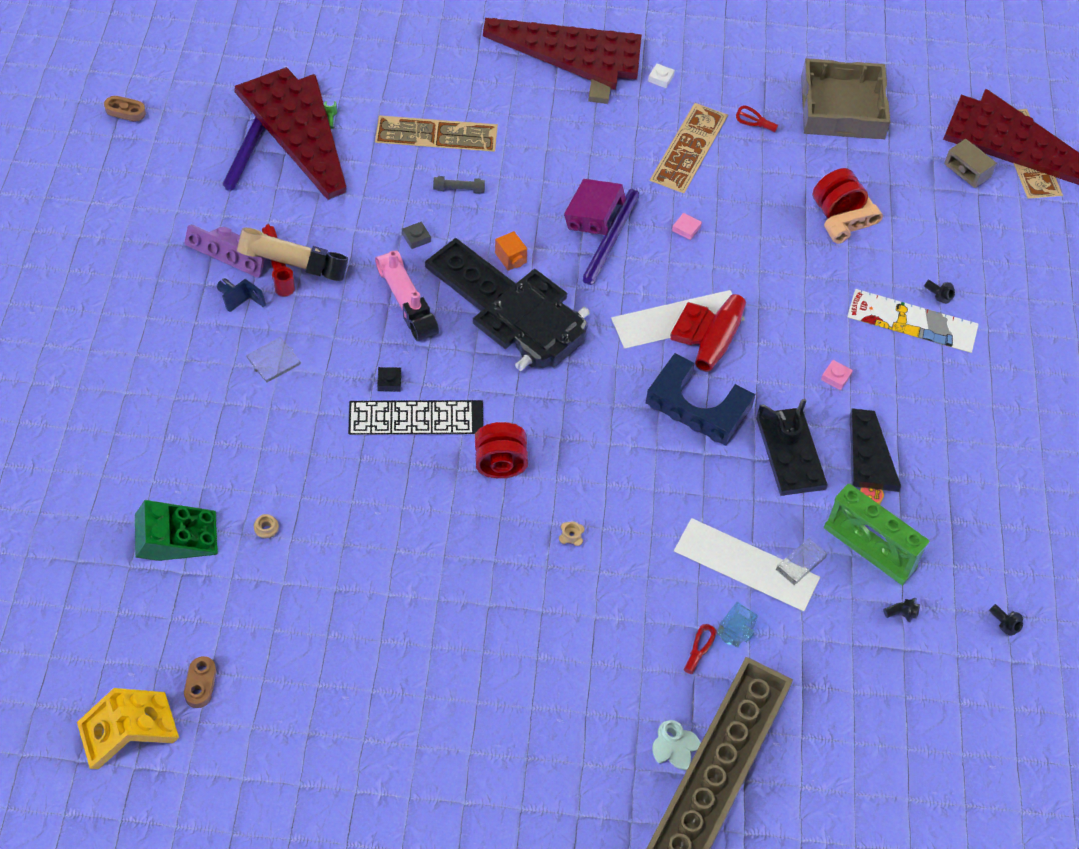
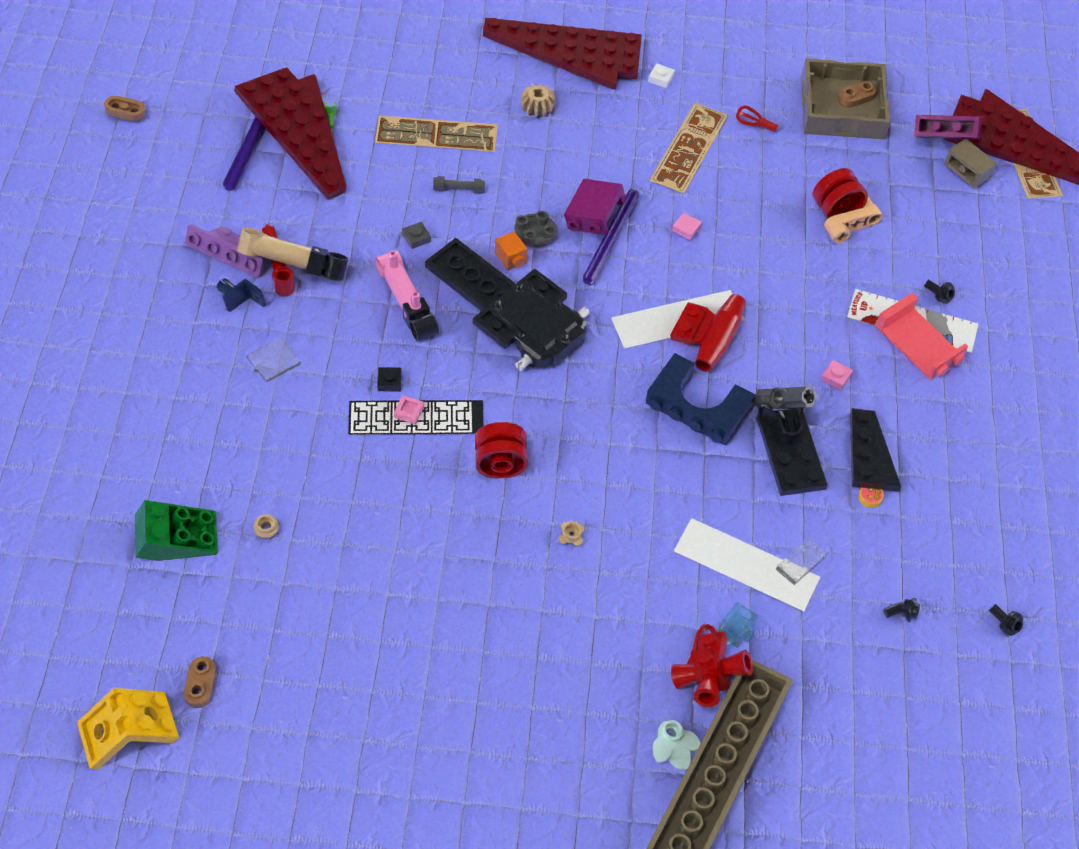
(408, 409): none -> bright pink tile
(535, 228): none -> dark grey dish
(538, 100): none -> tan gear
(598, 92): dark tan tile -> none
(711, 669): none -> red brick
(786, 397): none -> dark grey piece
(856, 94): none -> medium nougat plate
(903, 544): bright green fence -> none
(919, 339): none -> coral panel
(948, 127): none -> magenta brick

